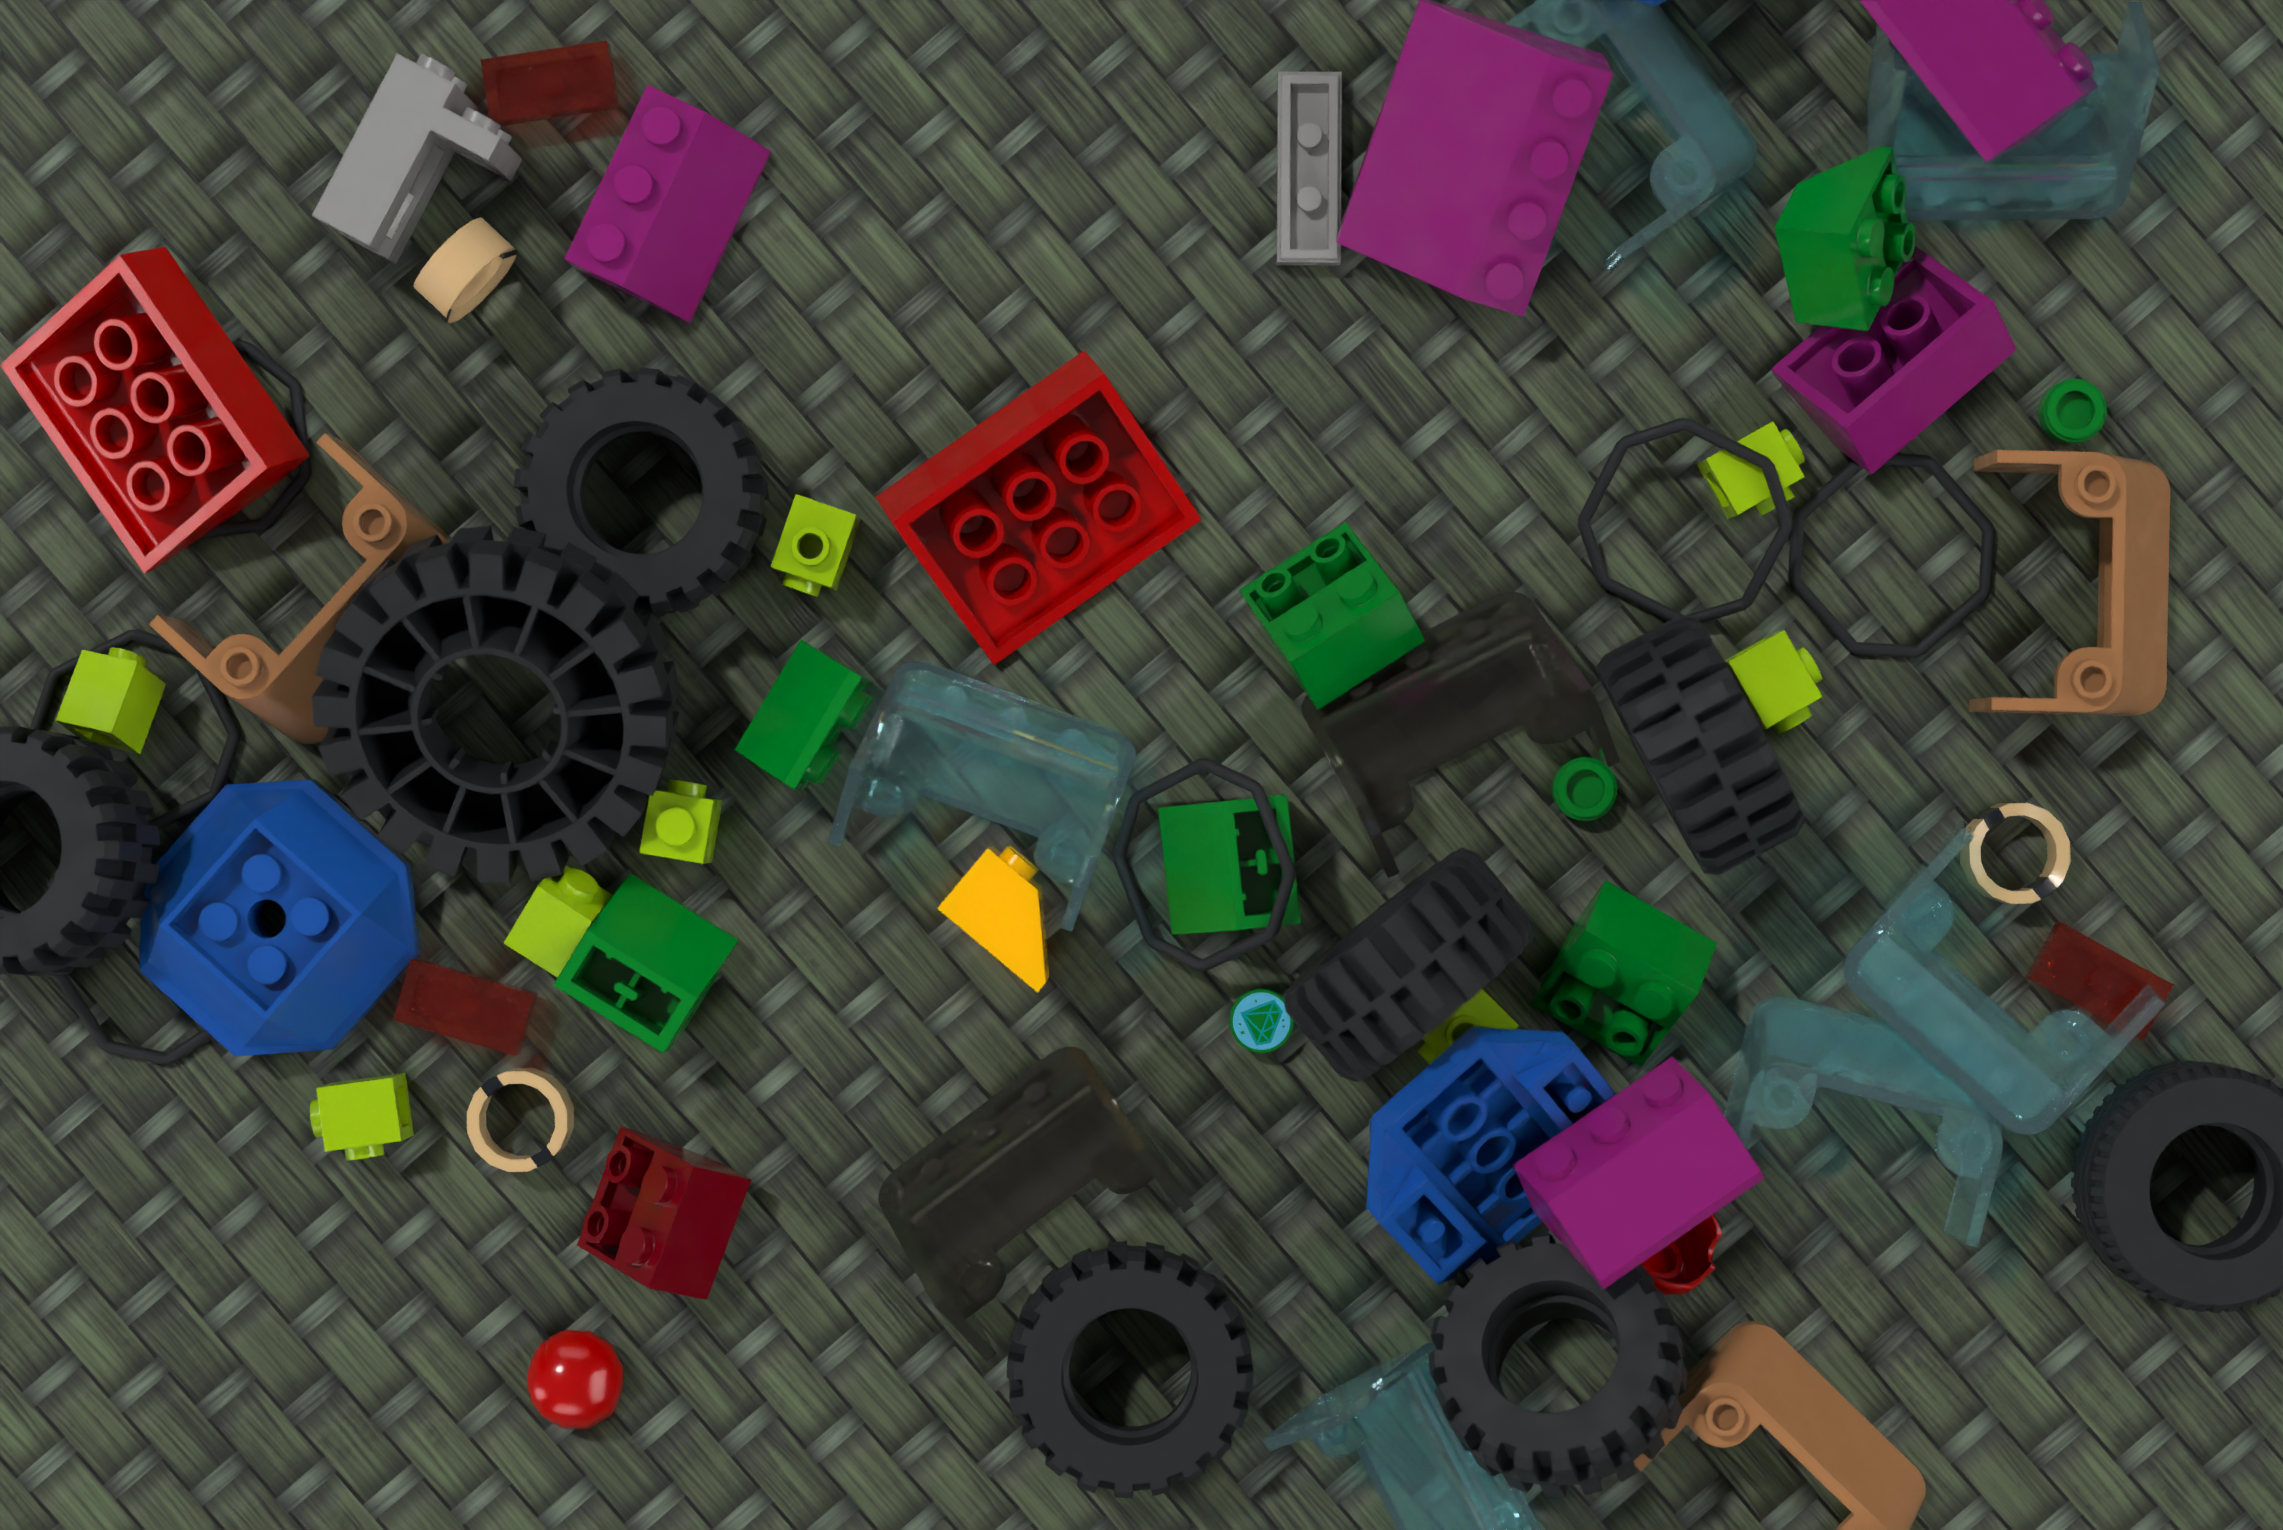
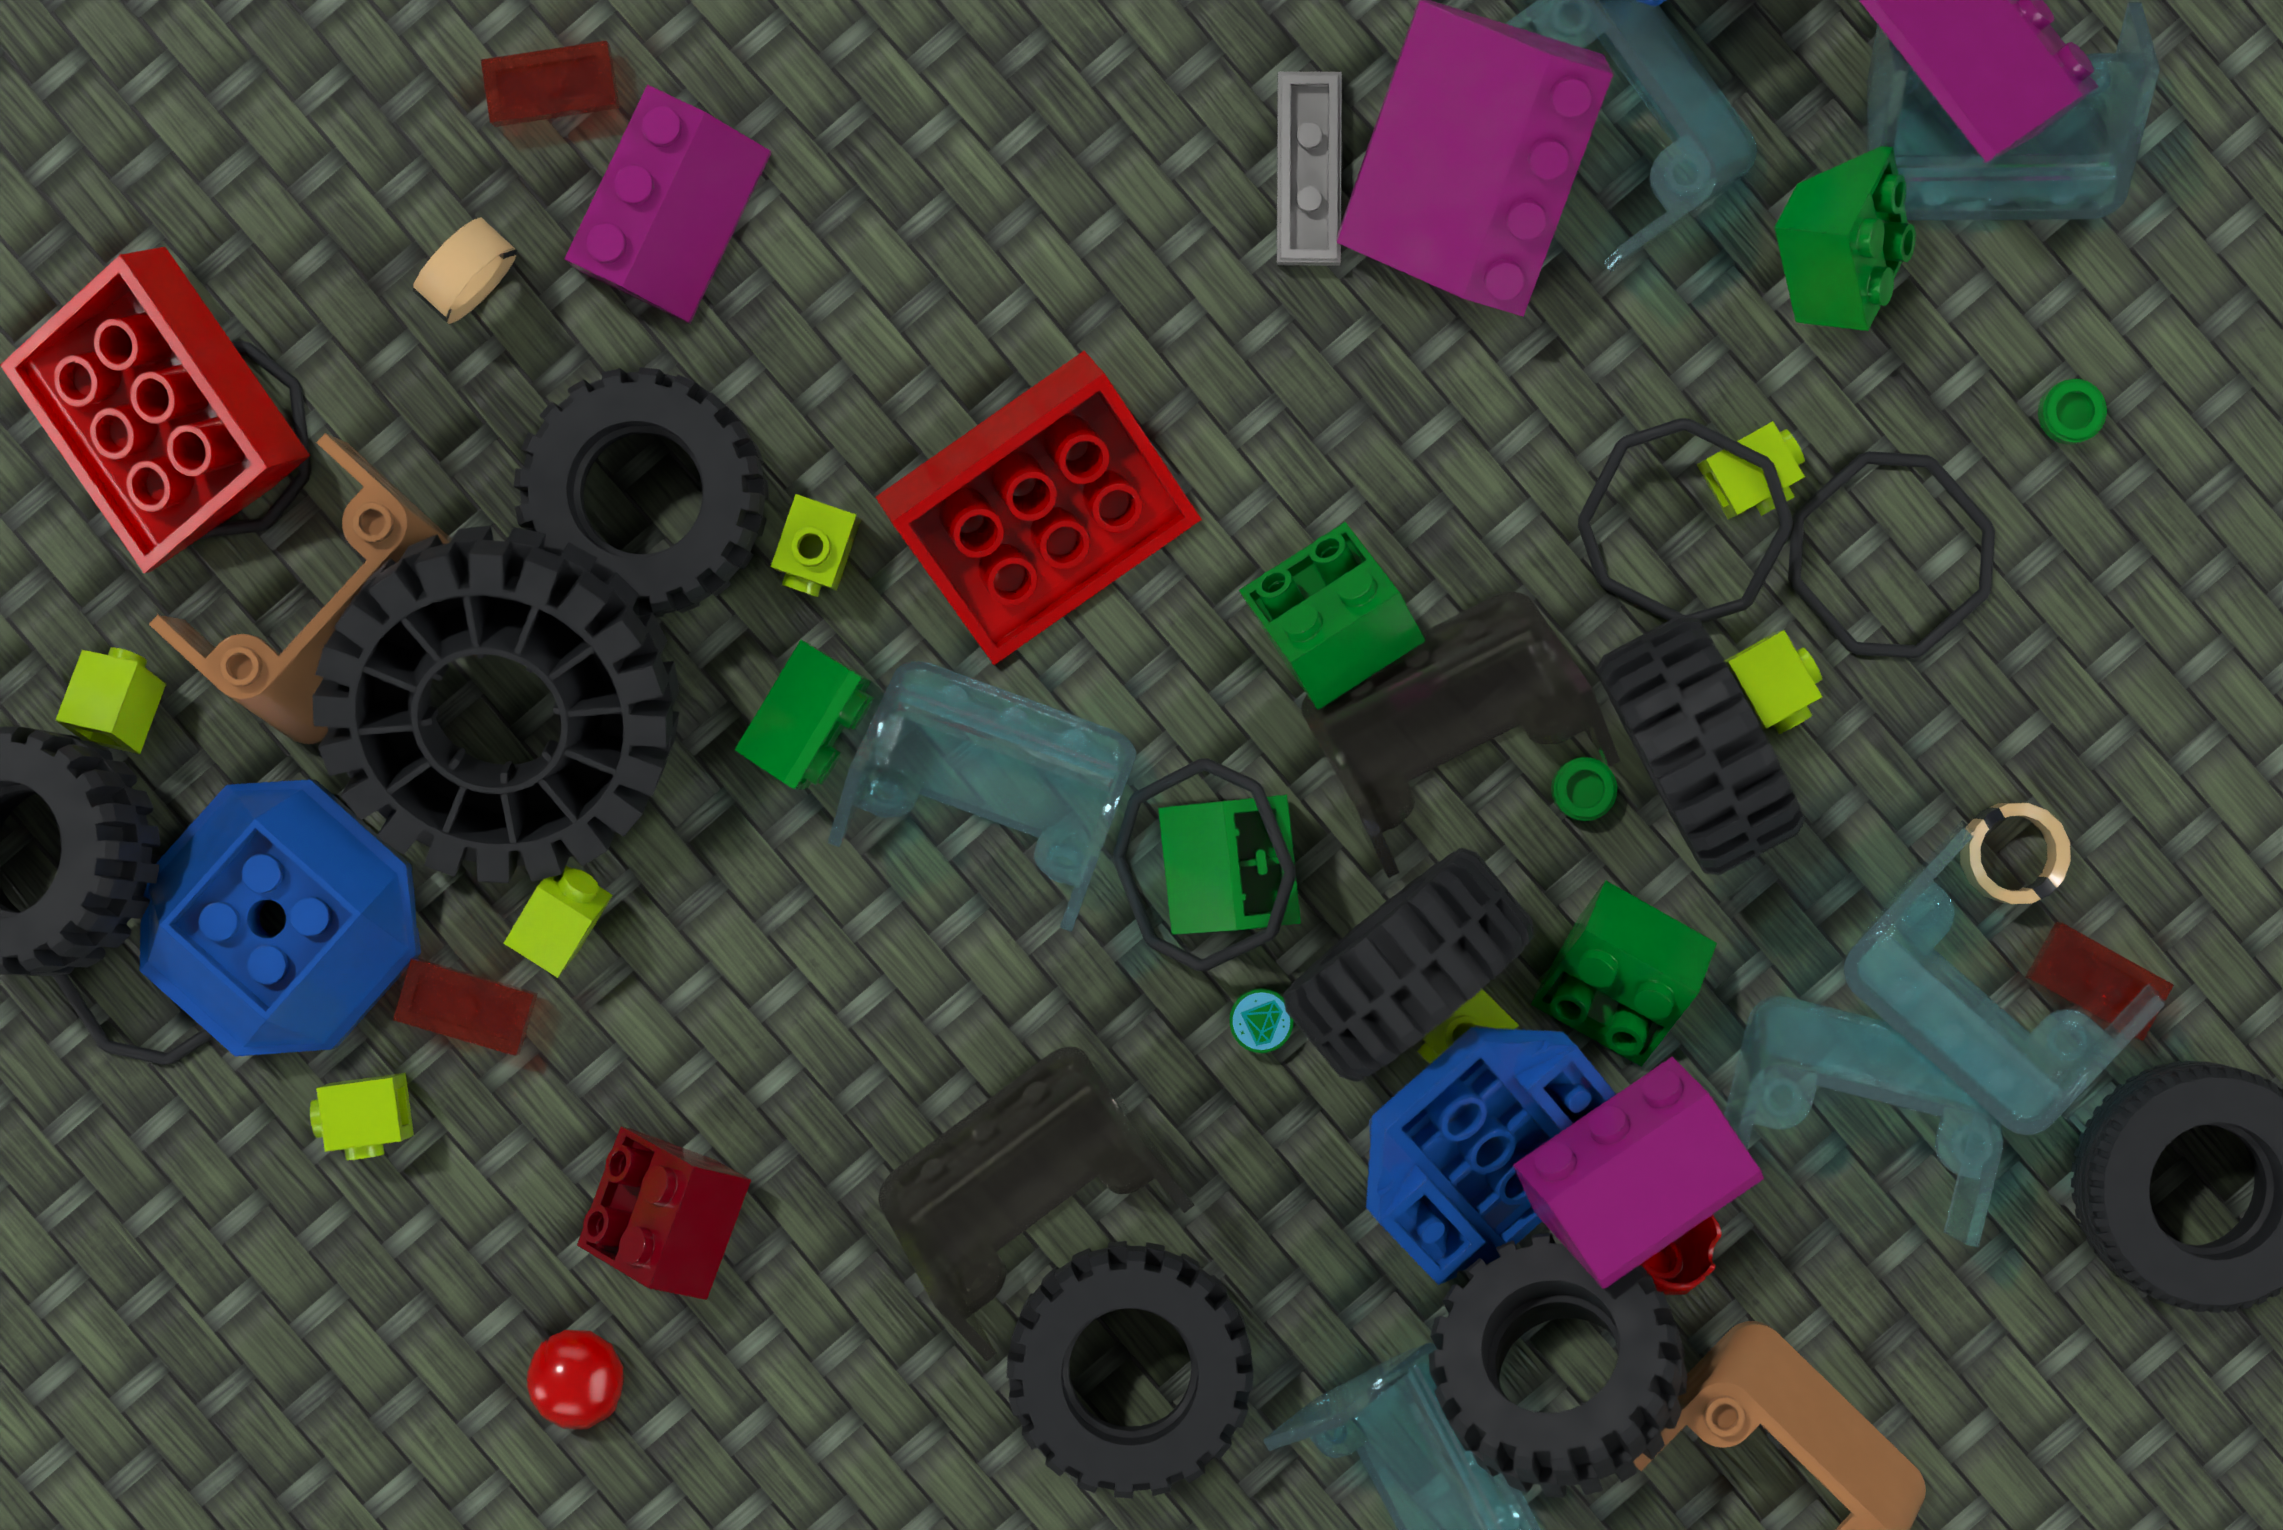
(213, 692): black piece -> none
(403, 152): light grey brick -> none
(560, 1103): tan piece -> none
(646, 963): green slope -> none
(681, 823): lime brick -> none
(1004, 912): yellow slope -> none
(1914, 363): magenta slope -> none
(2130, 661): medium nougat windscreen -> none

